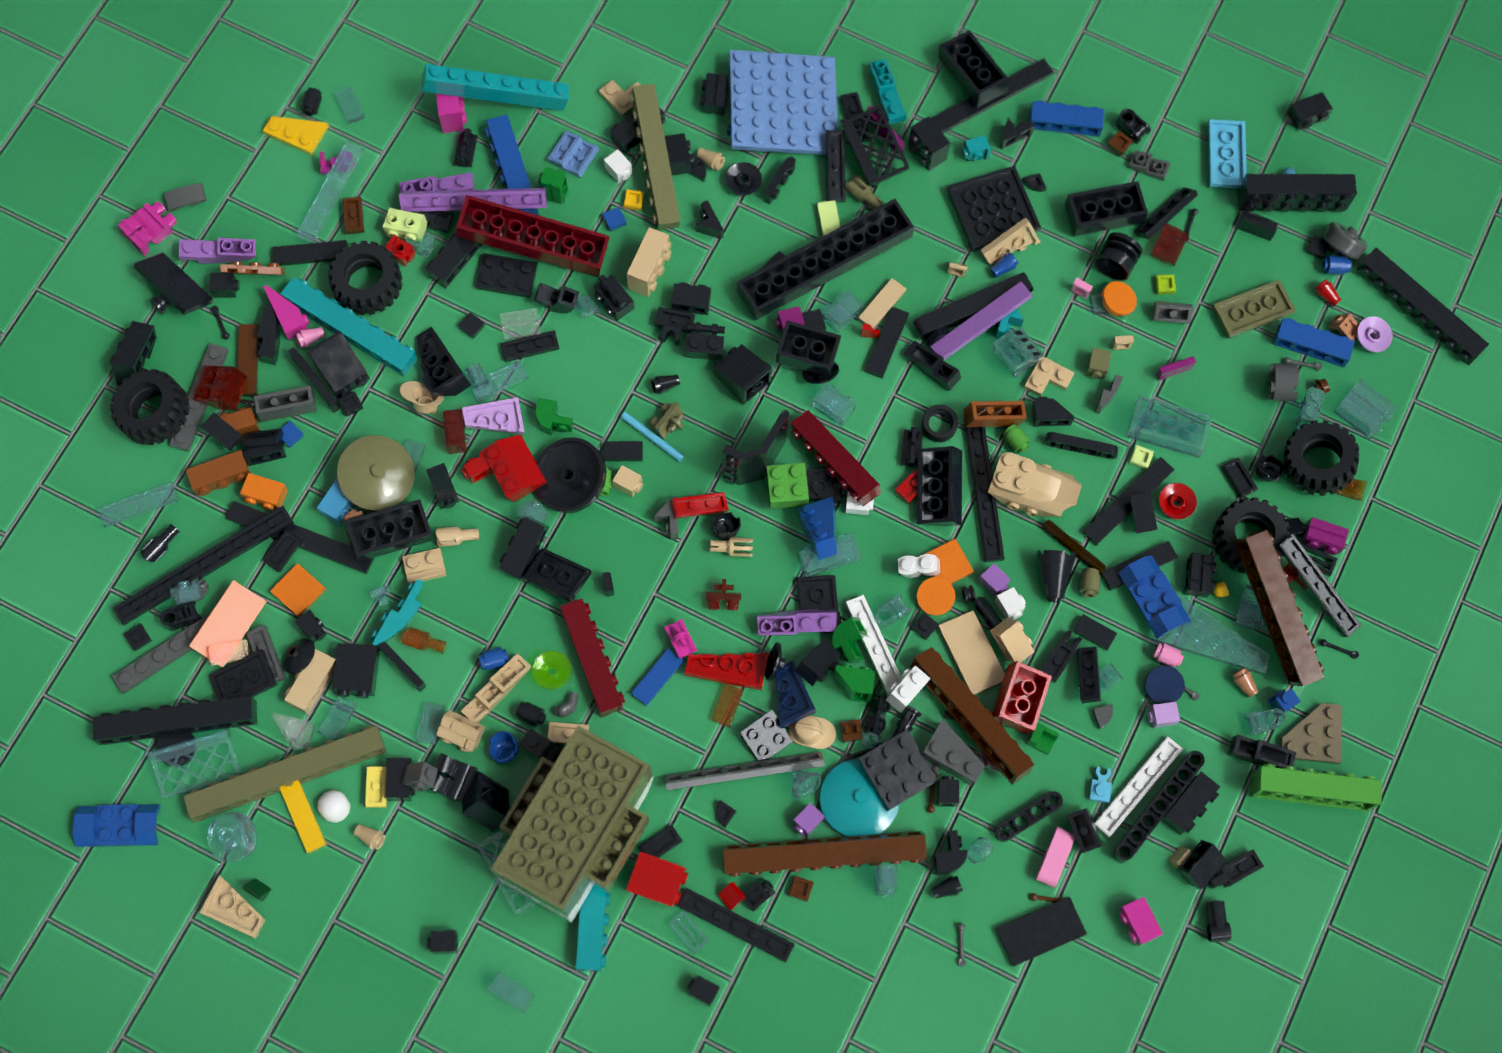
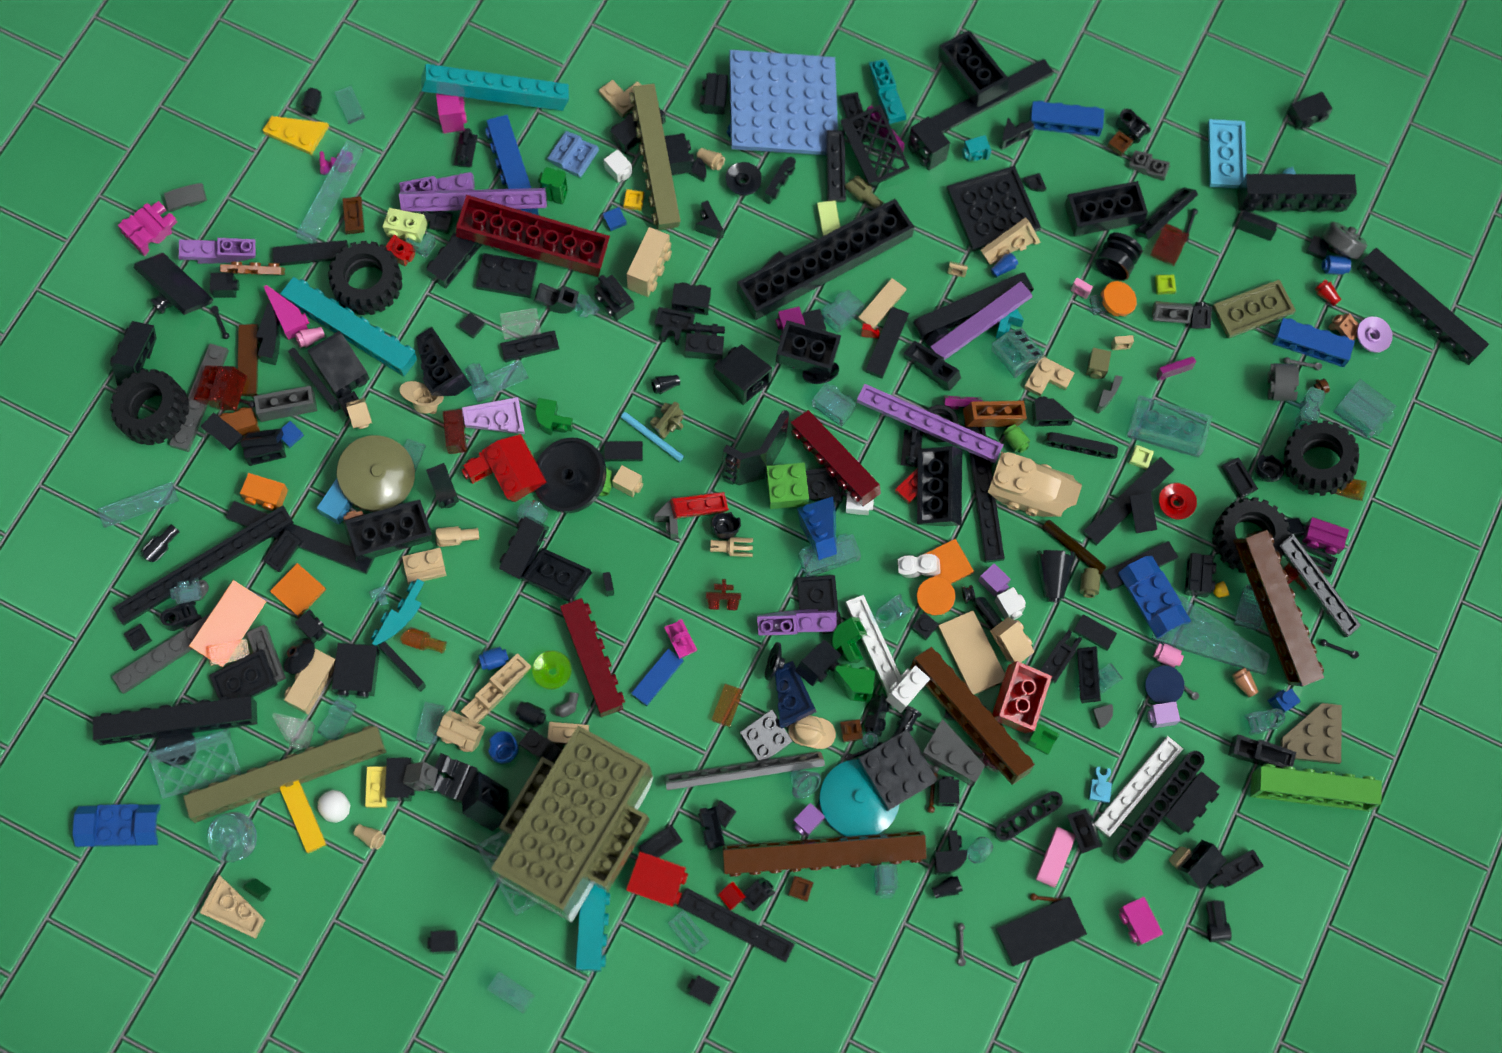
(218, 473): dark orange brick -> none
(359, 413): none -> tan brick
(713, 832): none -> black hinge
(737, 670): red wing -> none
(929, 423): none -> medium lavender plate
(956, 401): none -> magenta plate
(1201, 316): none -> black bracket

